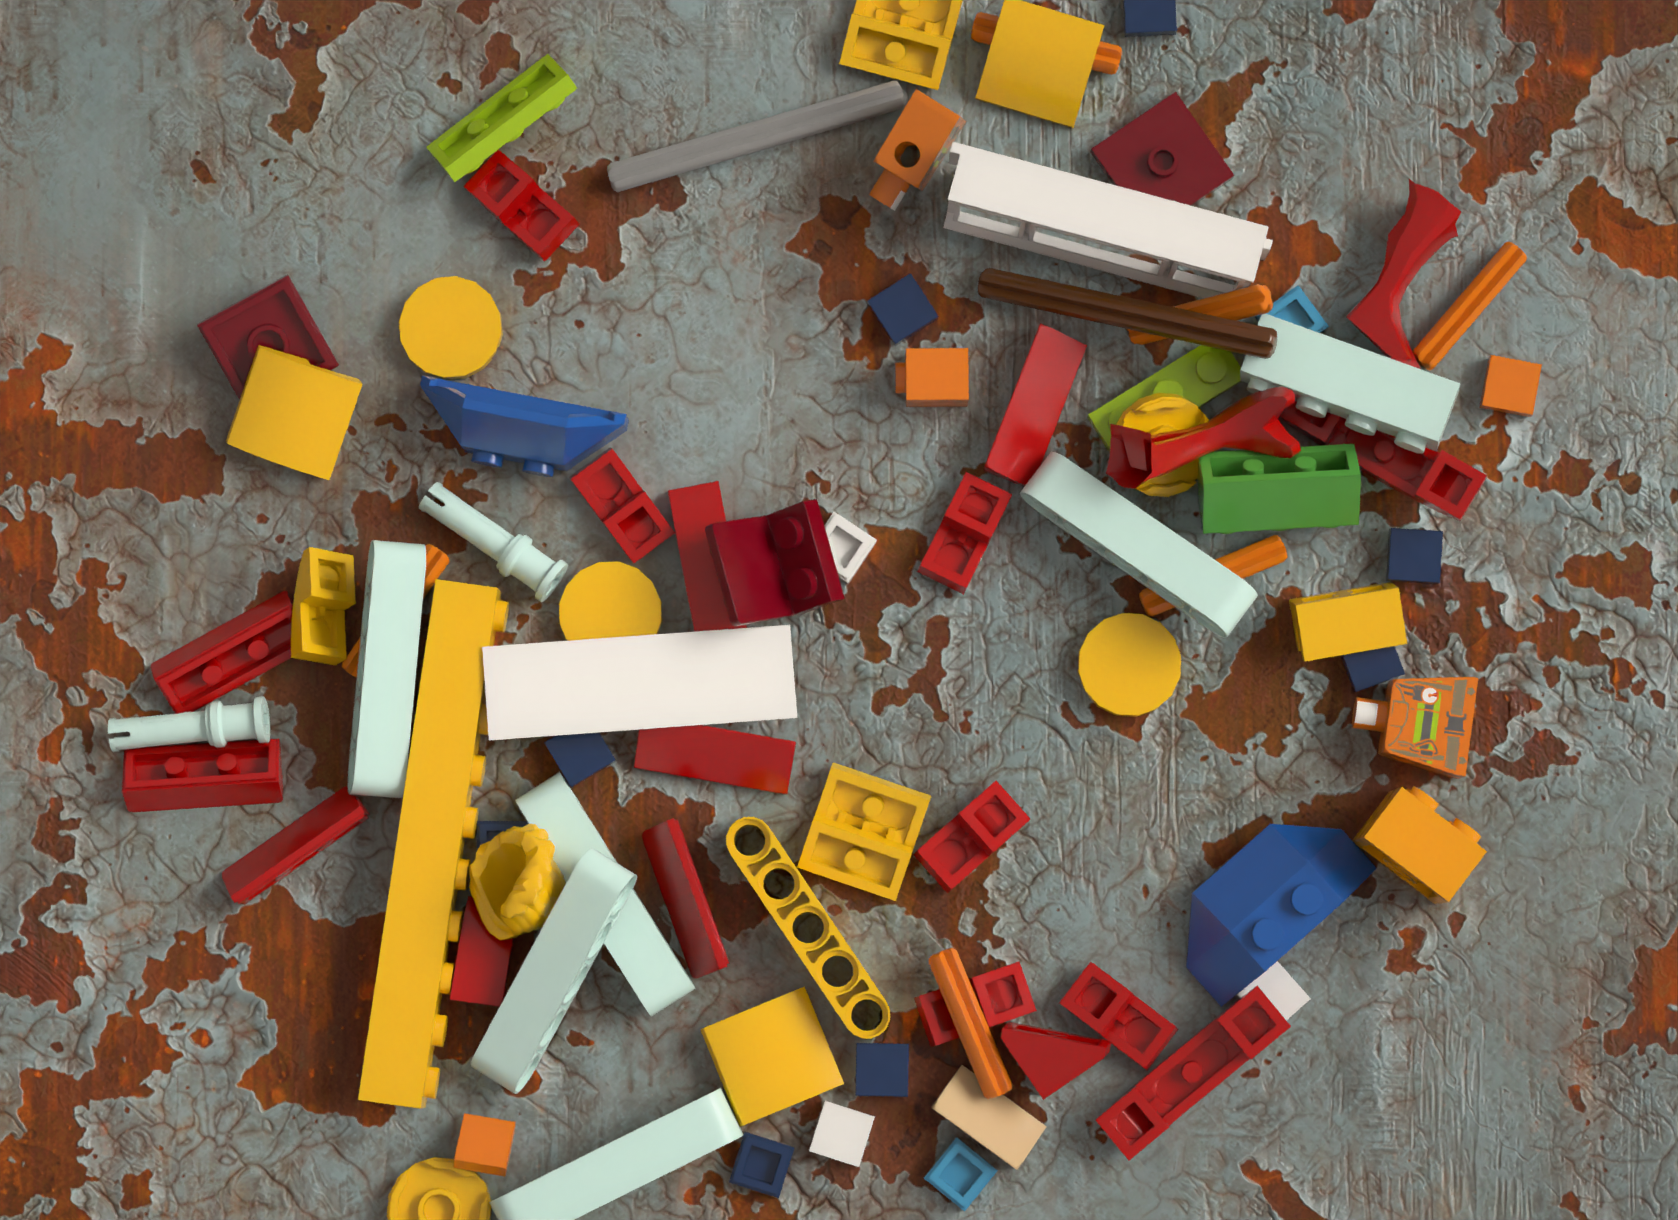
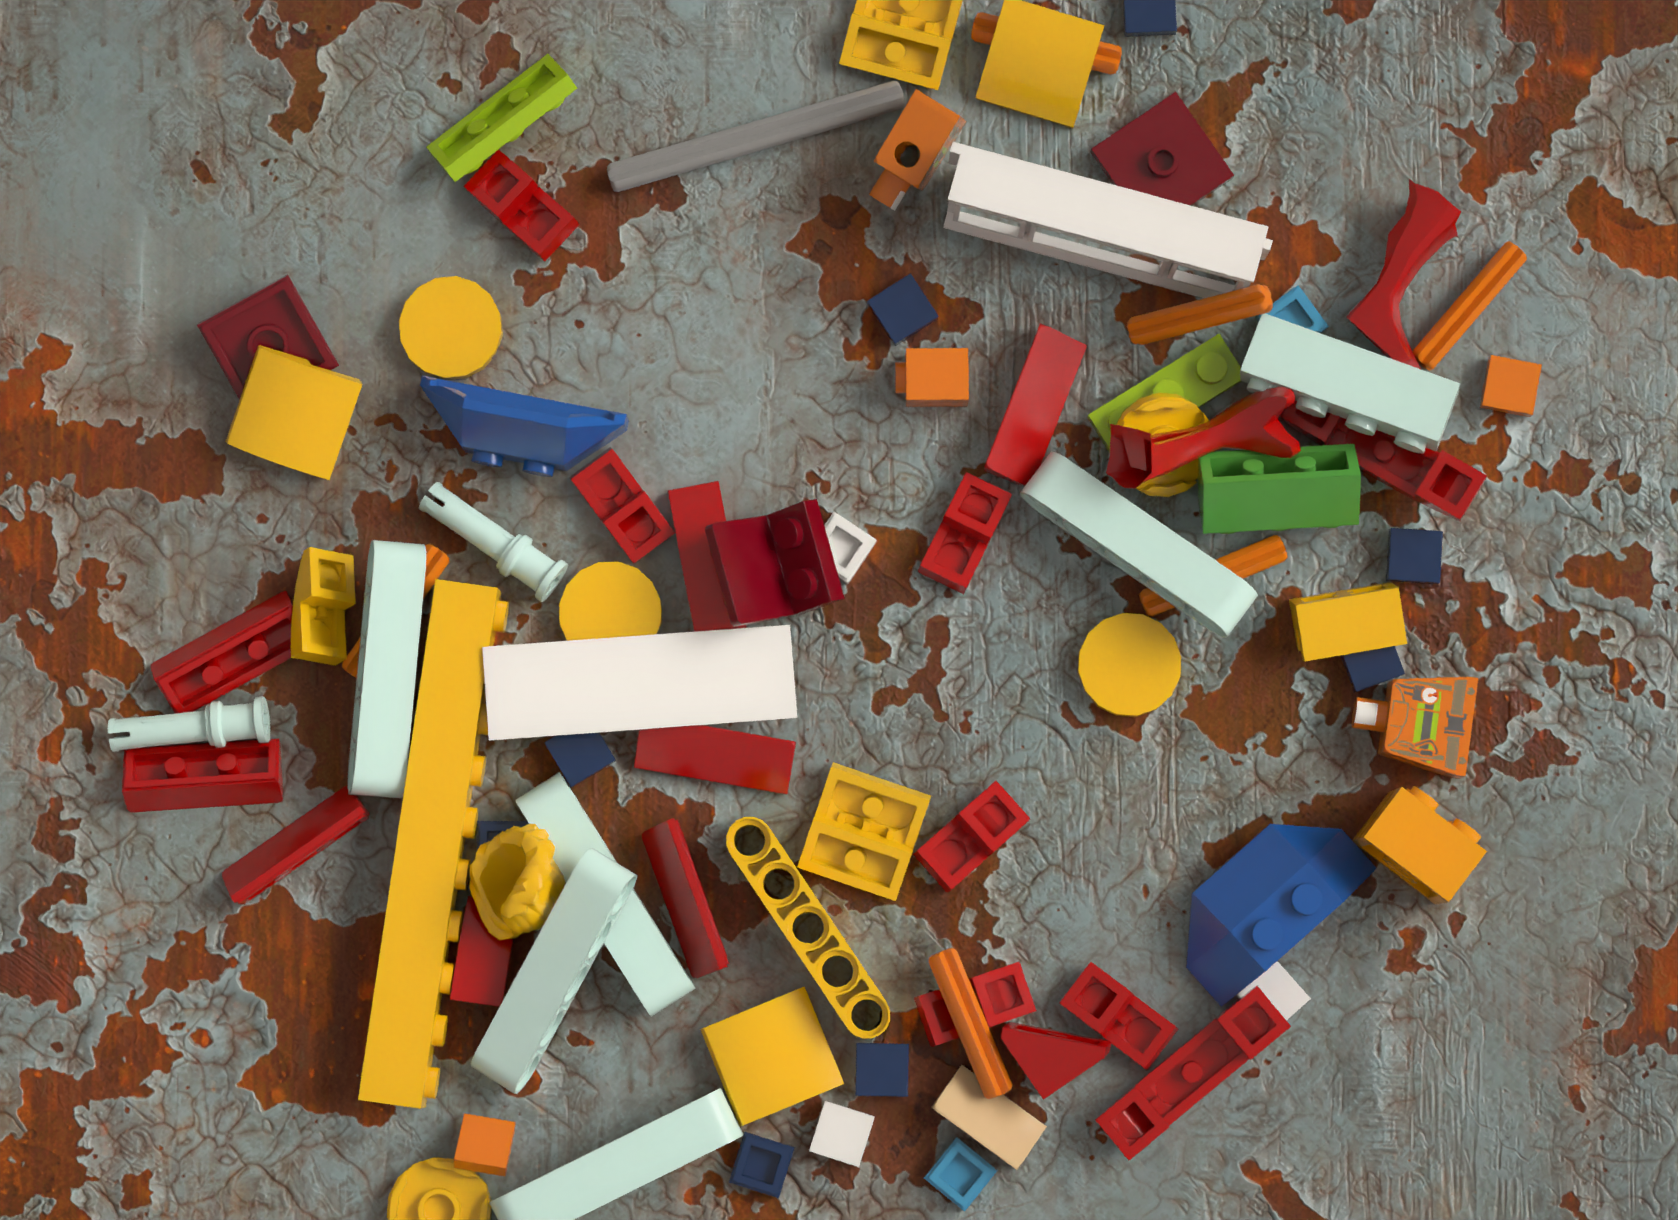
(1128, 313): reddish brown axle -> none

